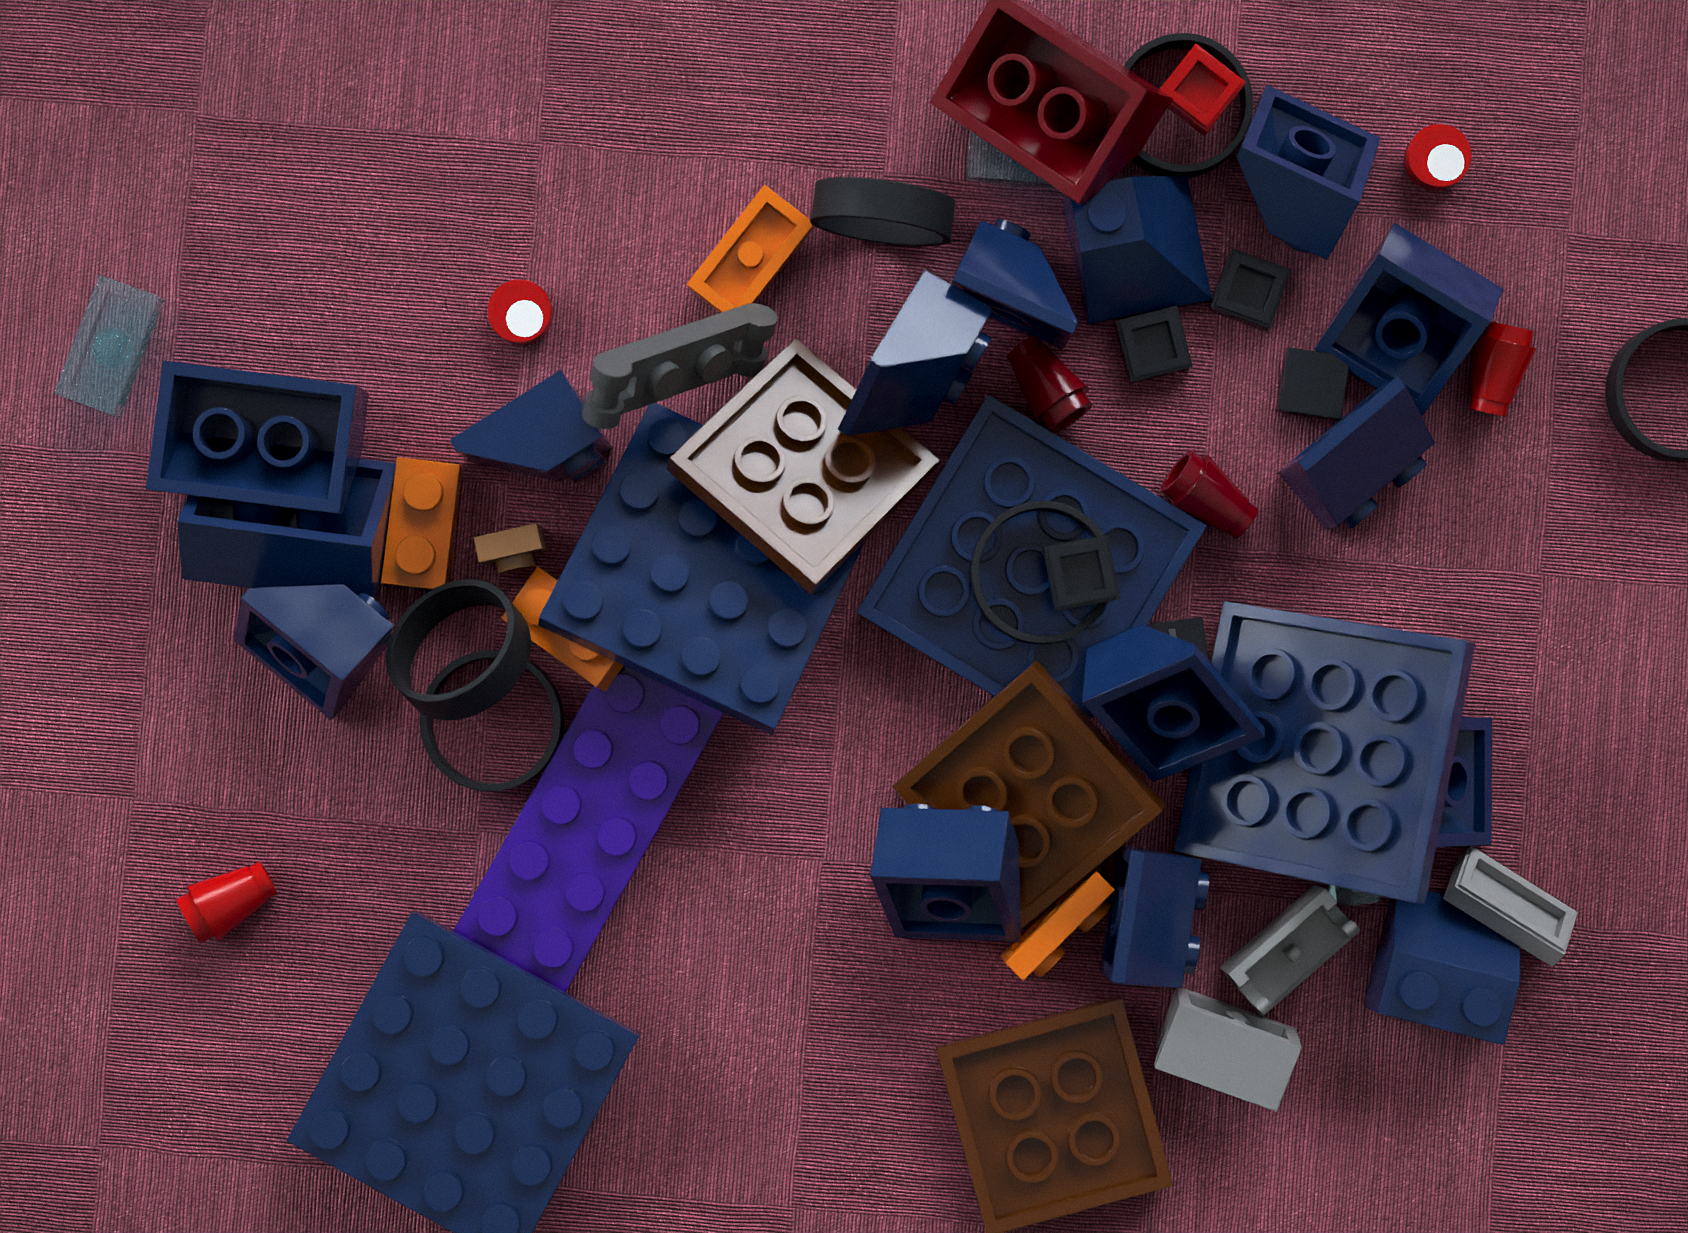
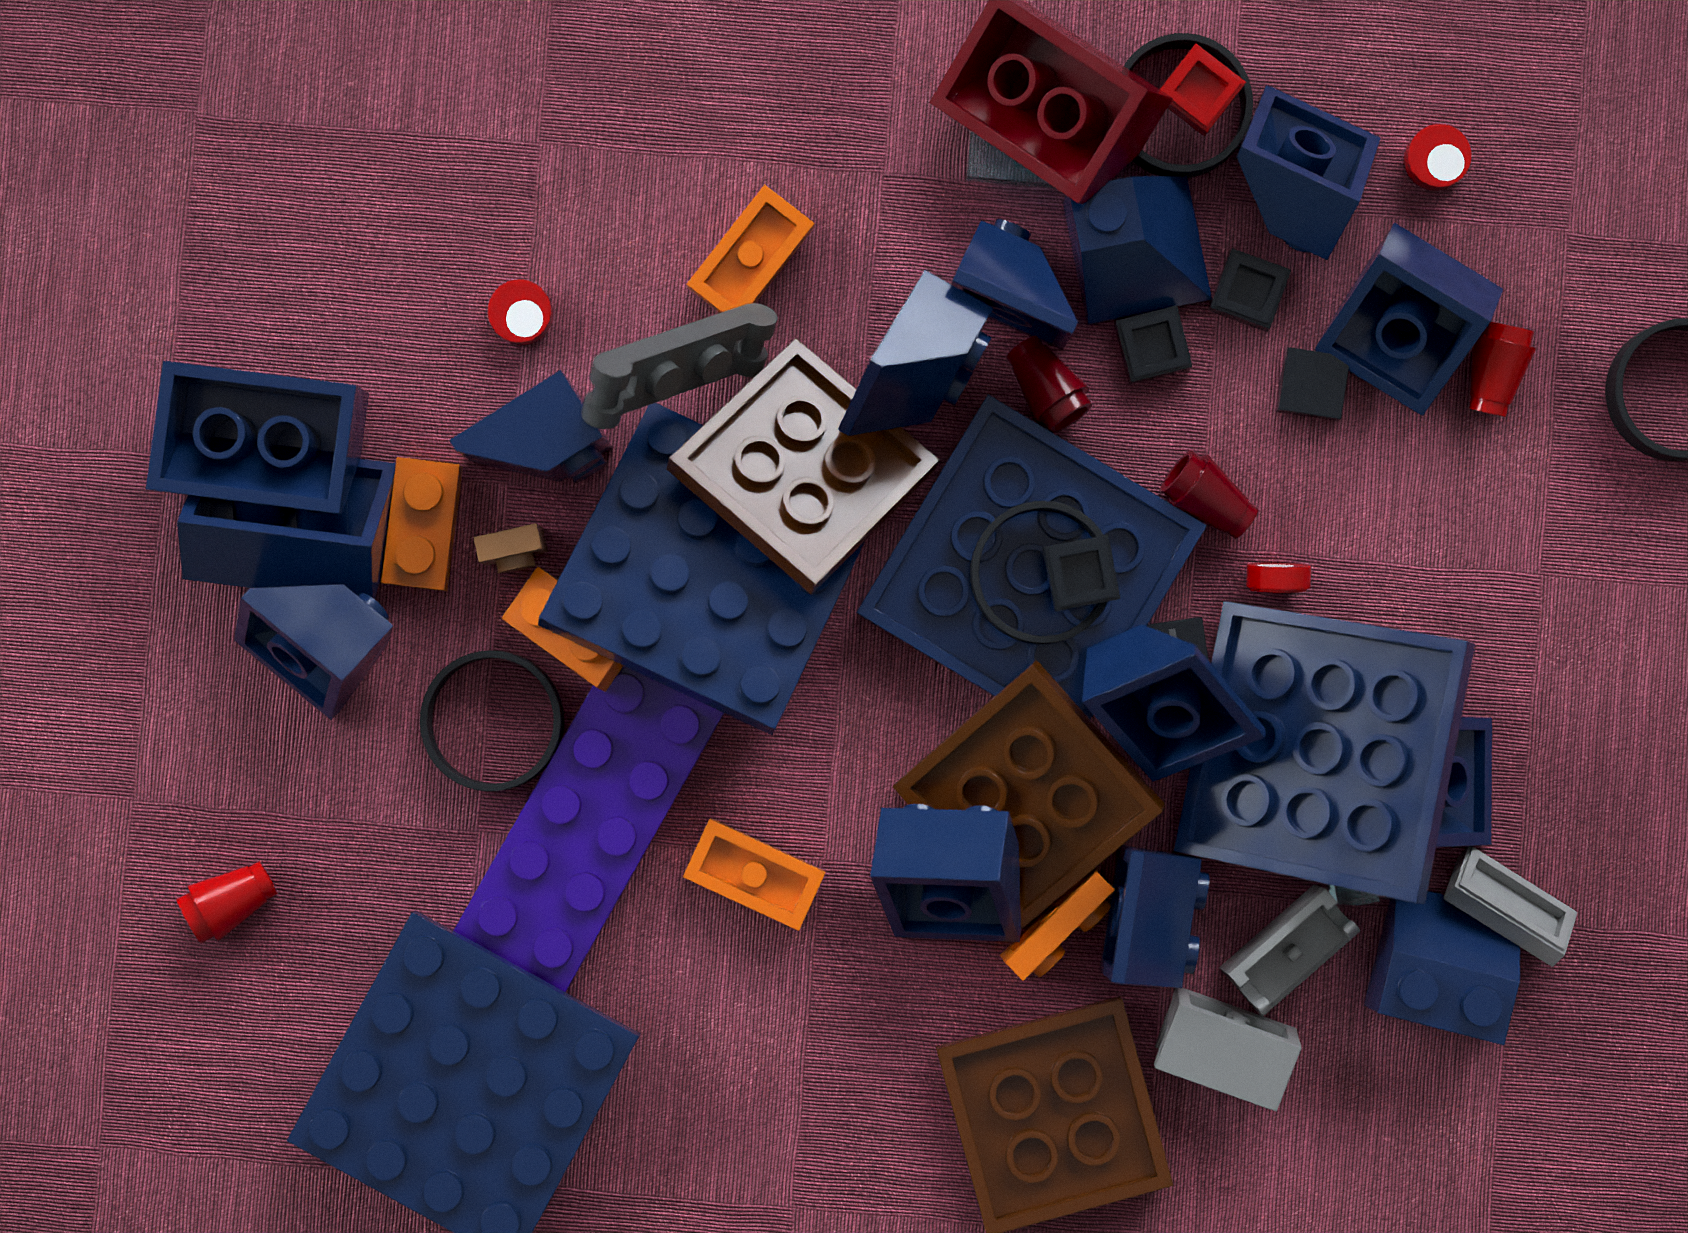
(109, 346): clear light blue plate -> none
(424, 616): black tyre -> none
(754, 874): none -> orange plate
(882, 211): black tyre -> none
(1278, 577): none -> red tile
(1359, 456): dark blue slope -> none

